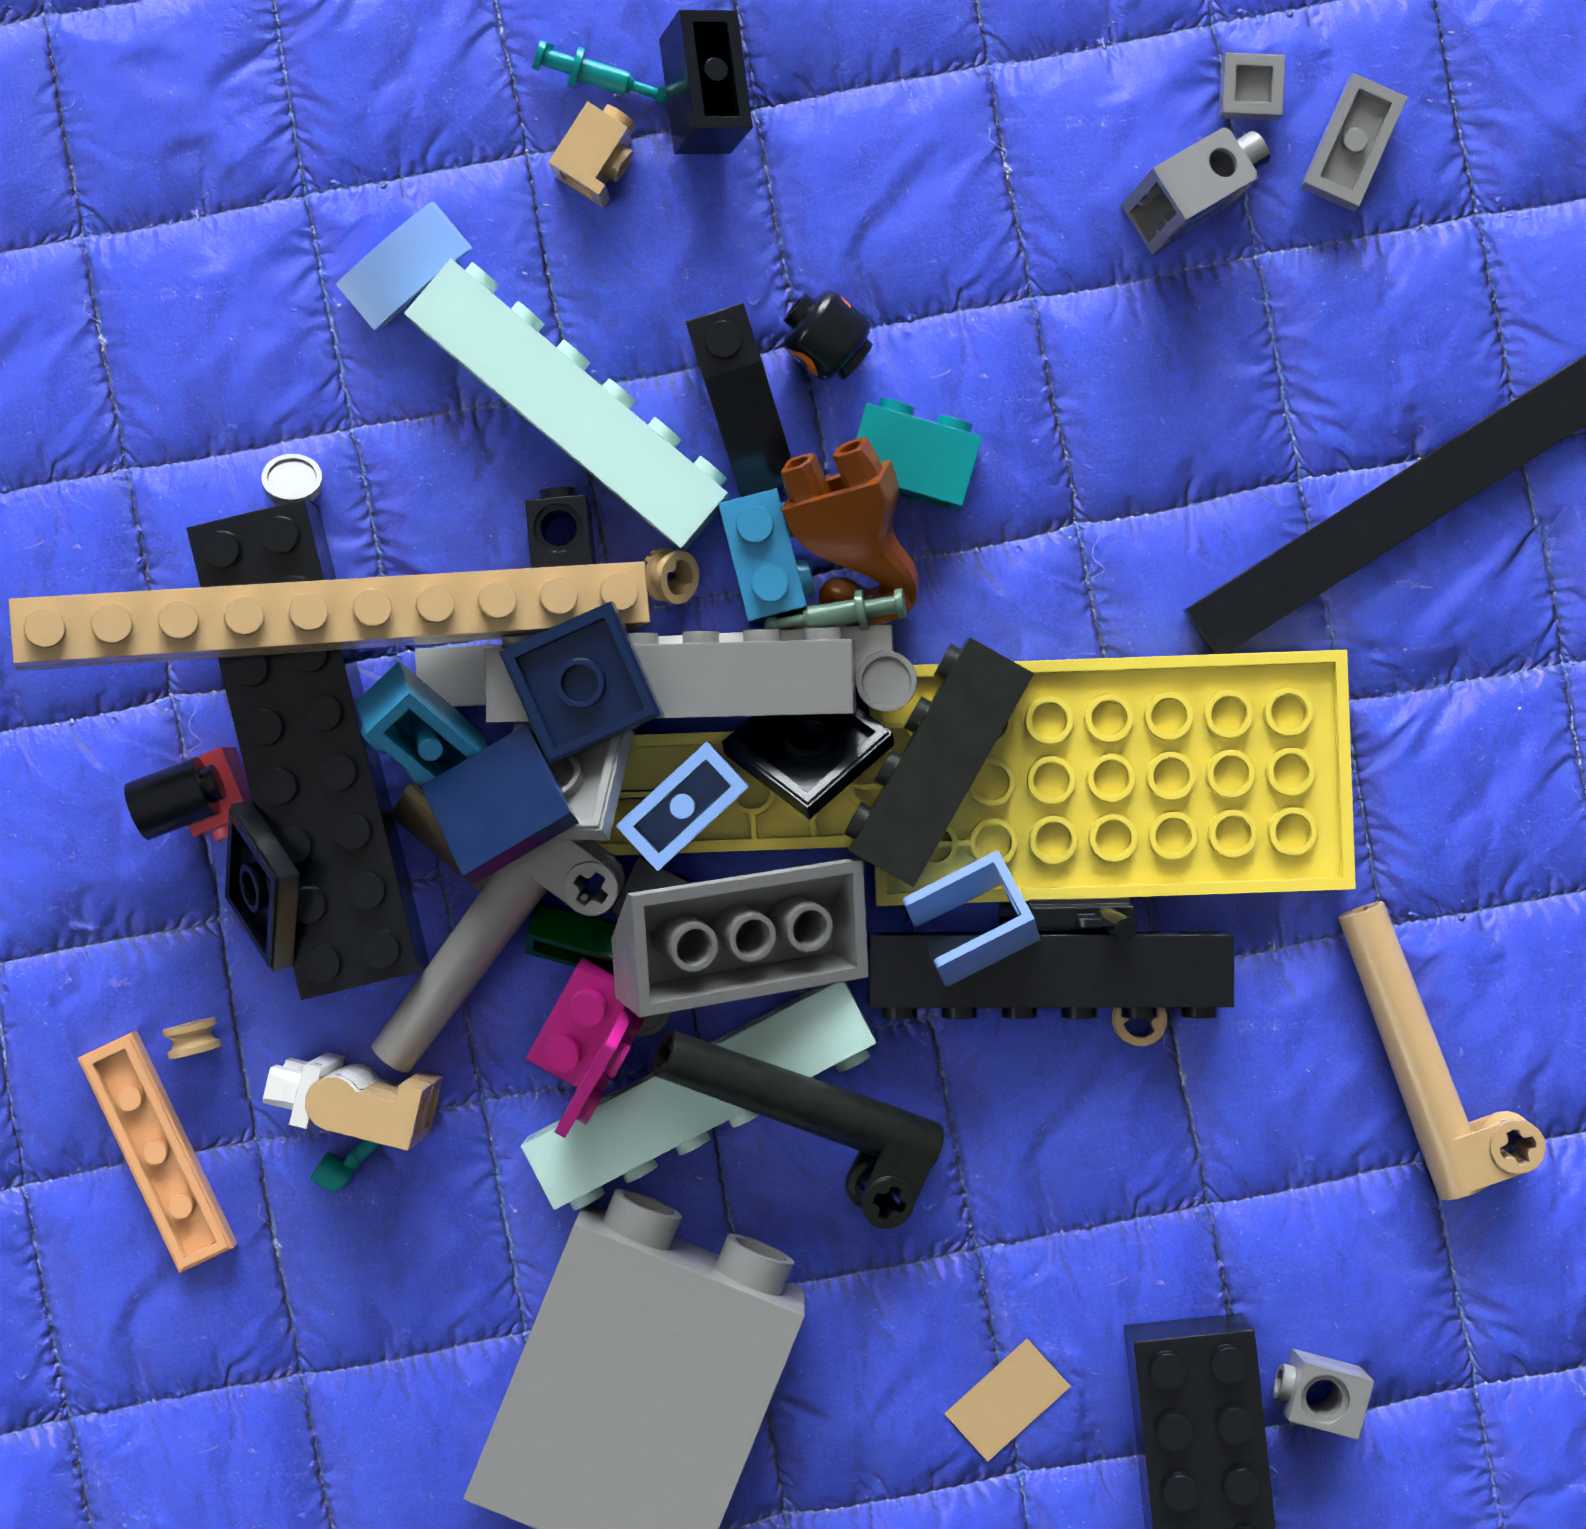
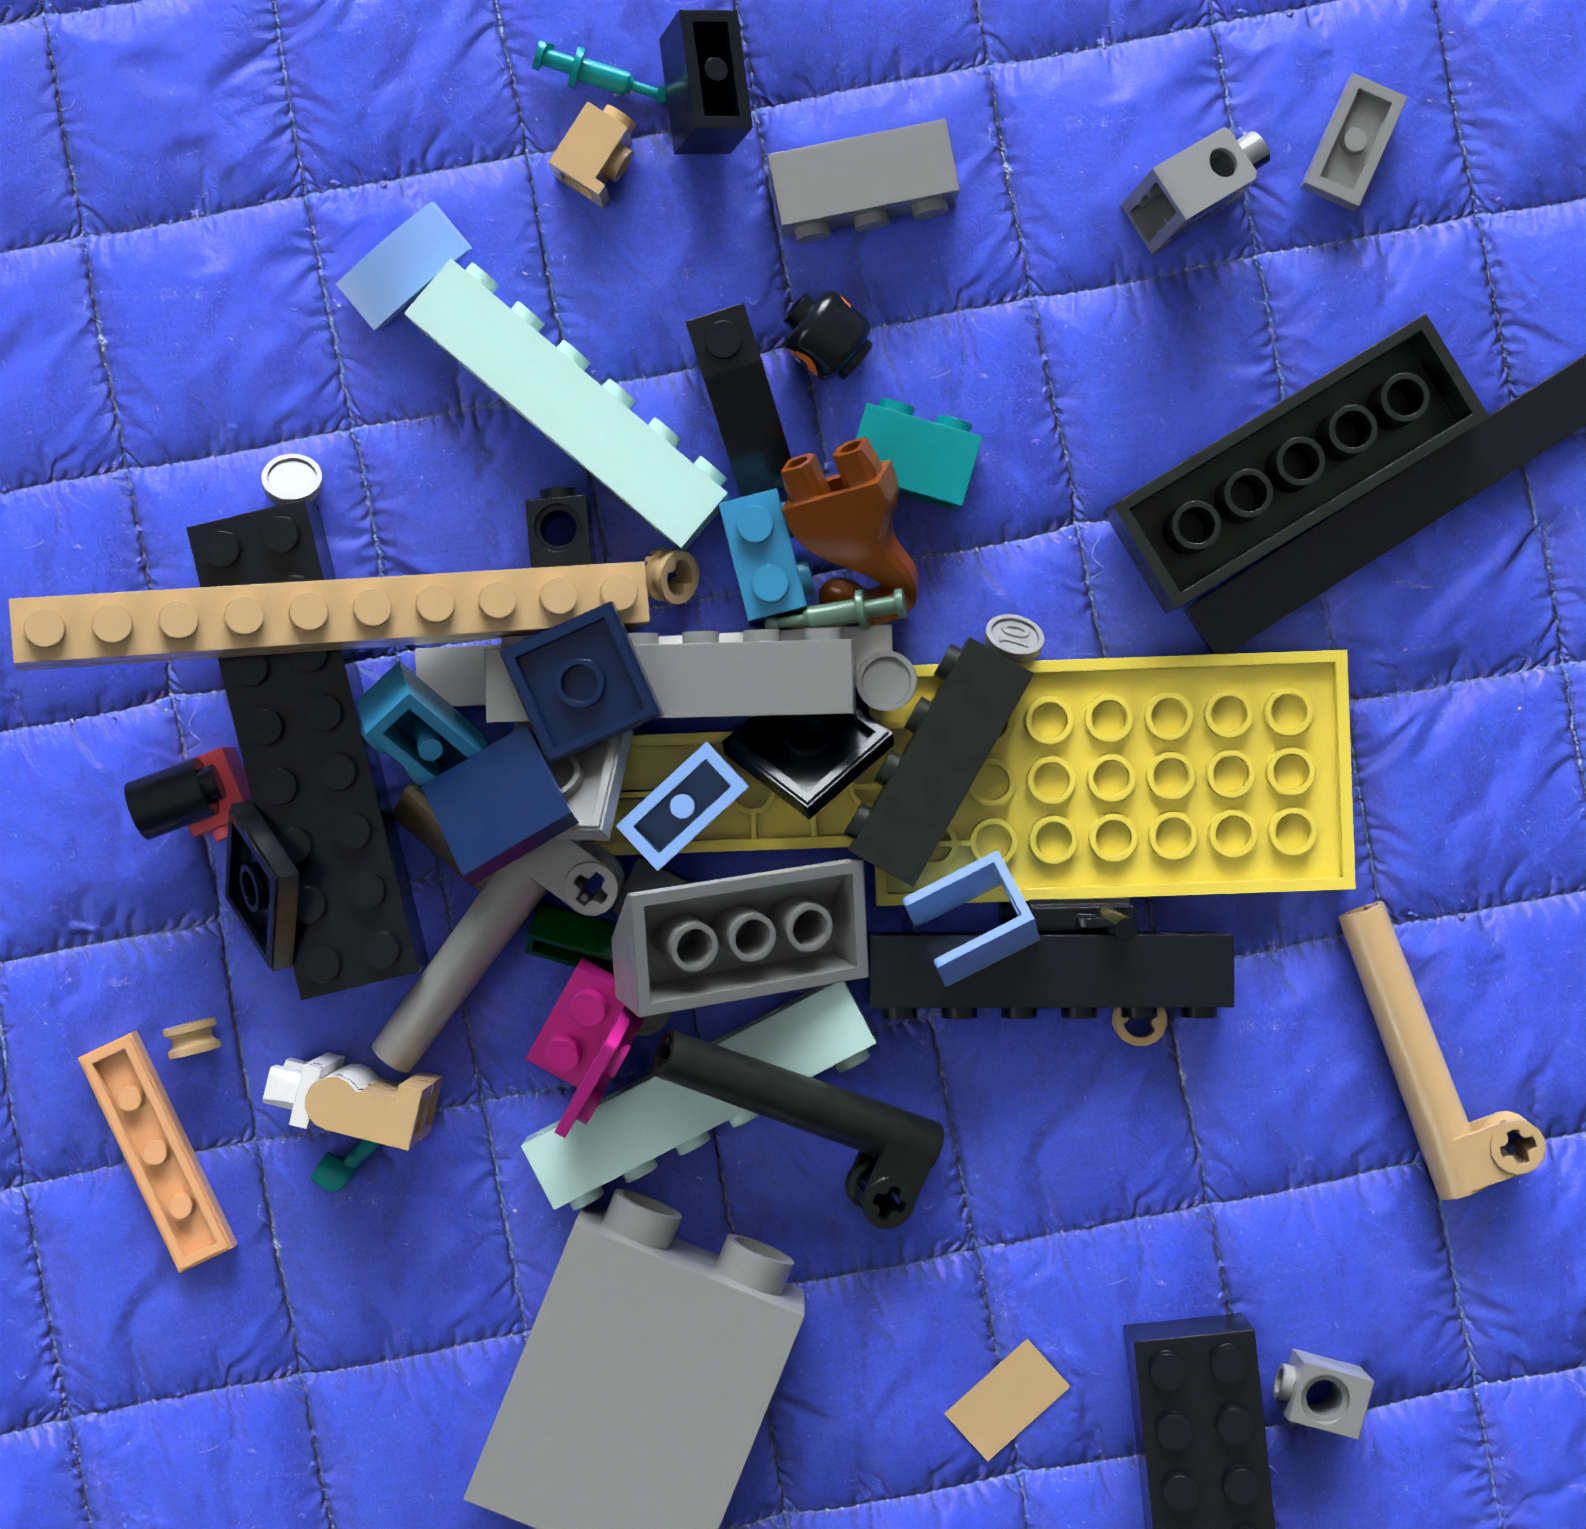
(864, 181): none -> light grey brick
(1014, 637): none -> light grey piece
(1251, 86): light grey plate -> none
(1296, 464): none -> pearl dark grey brick

